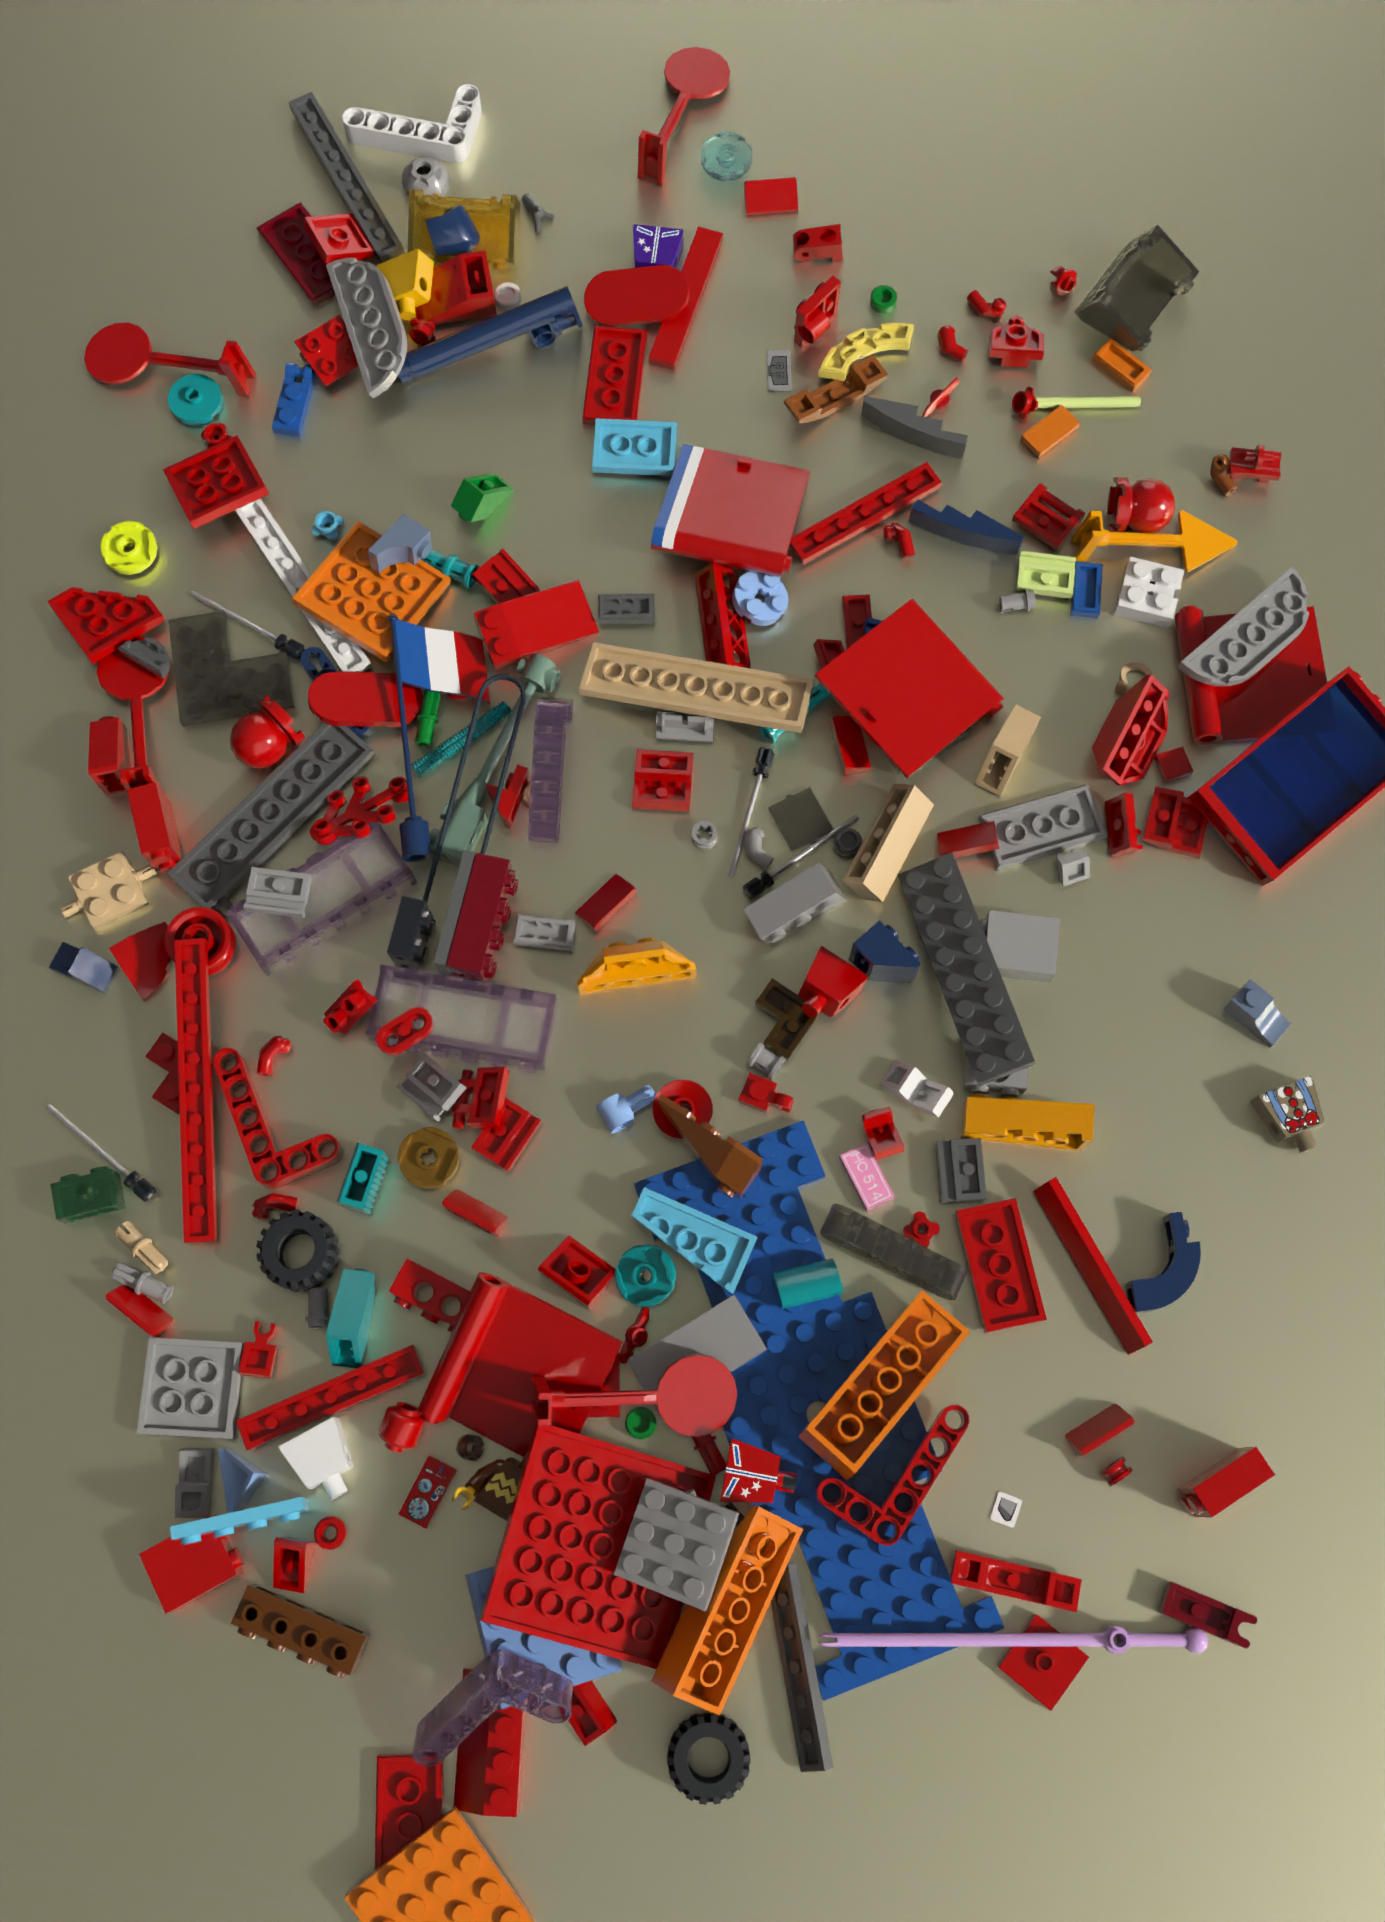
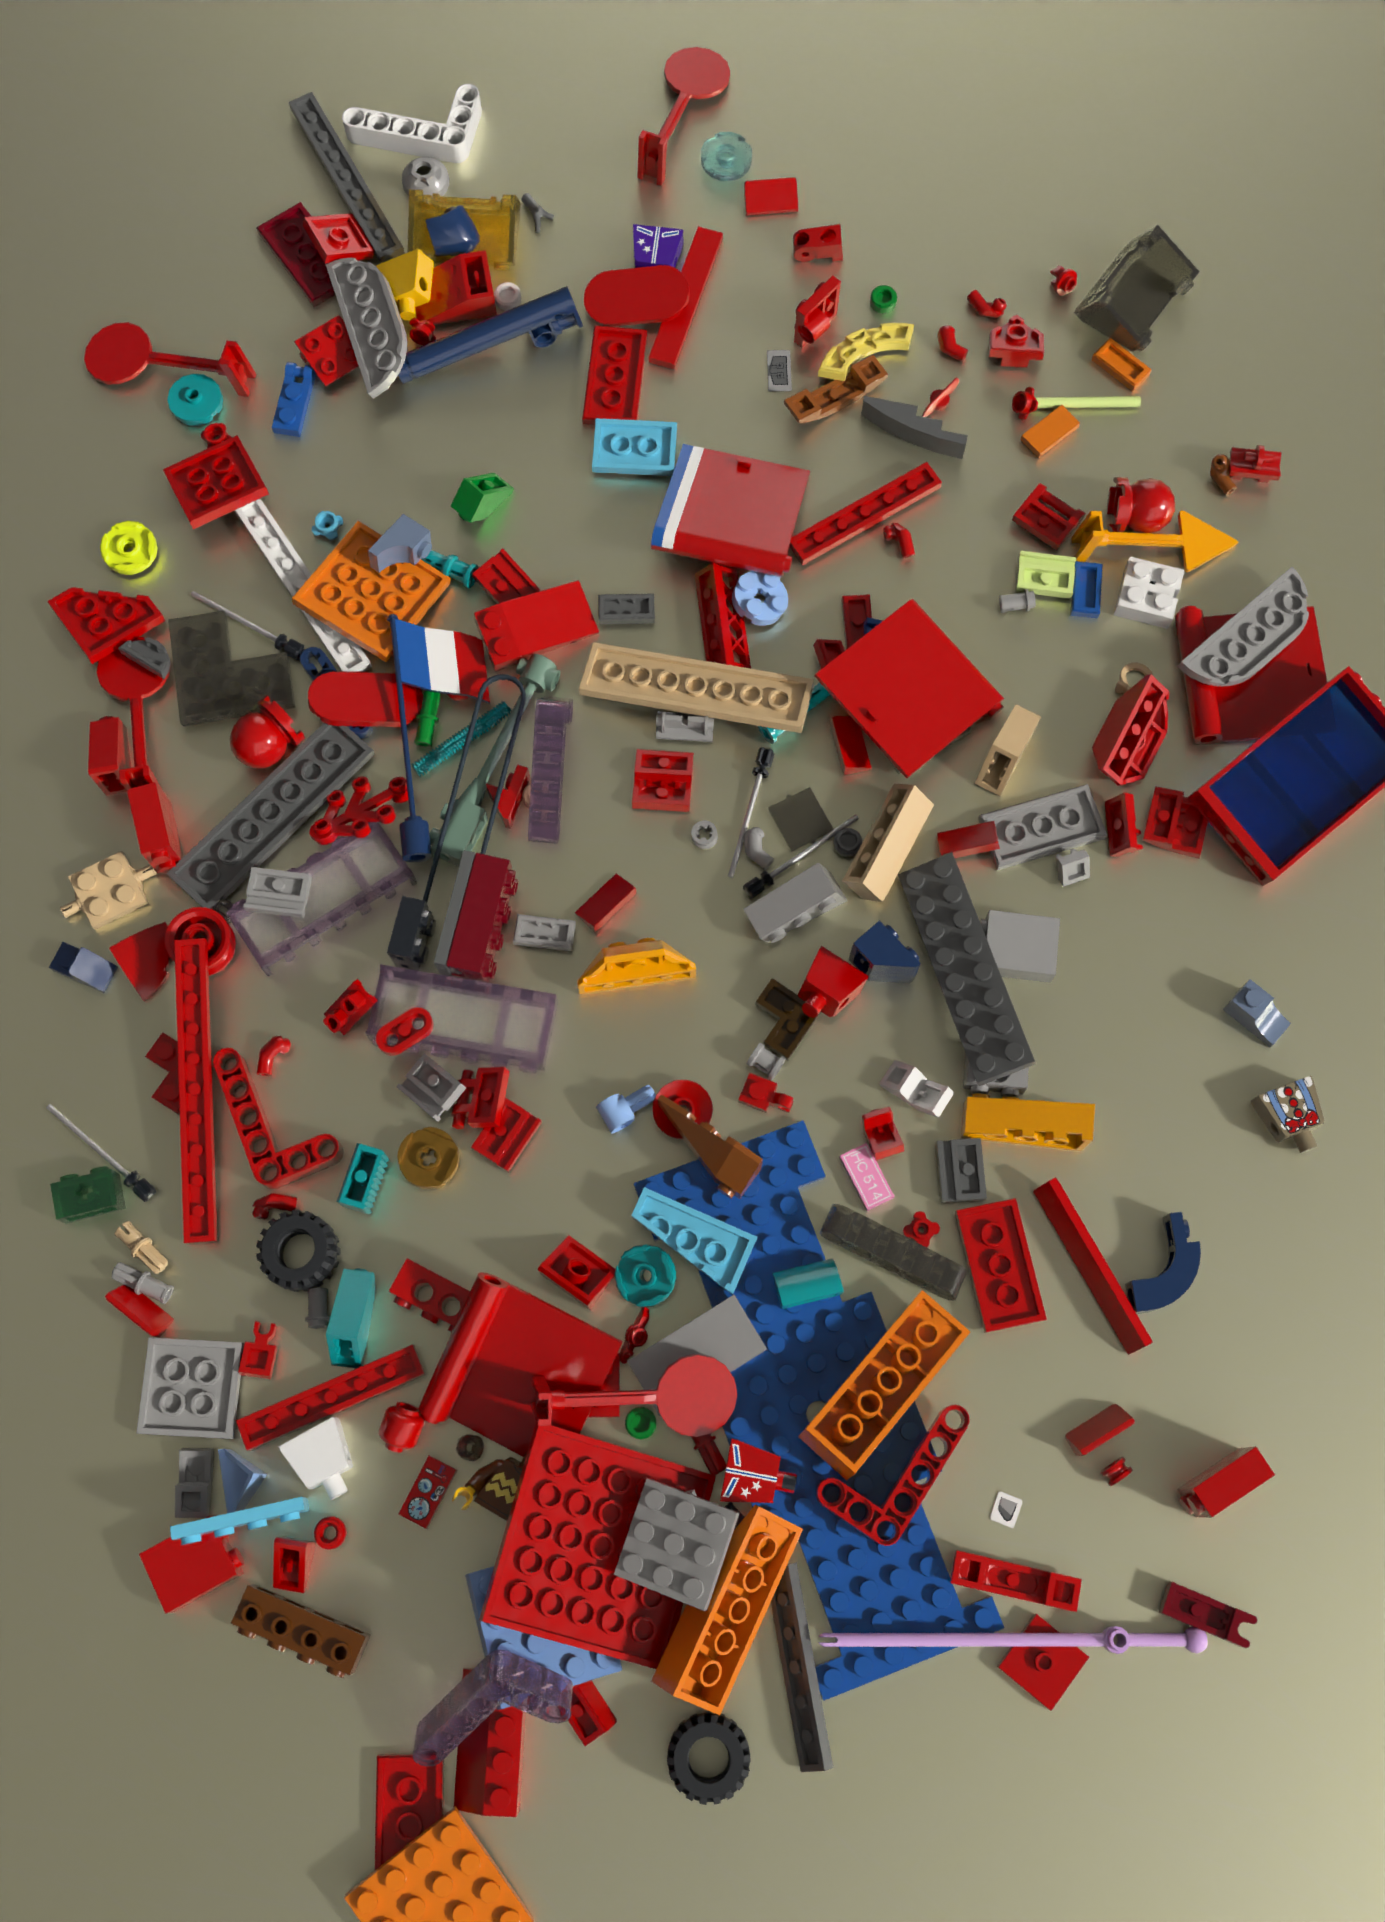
(475, 1212): red slope -> none
(977, 531): dark blue slope -> none
(1174, 764): red tile -> none

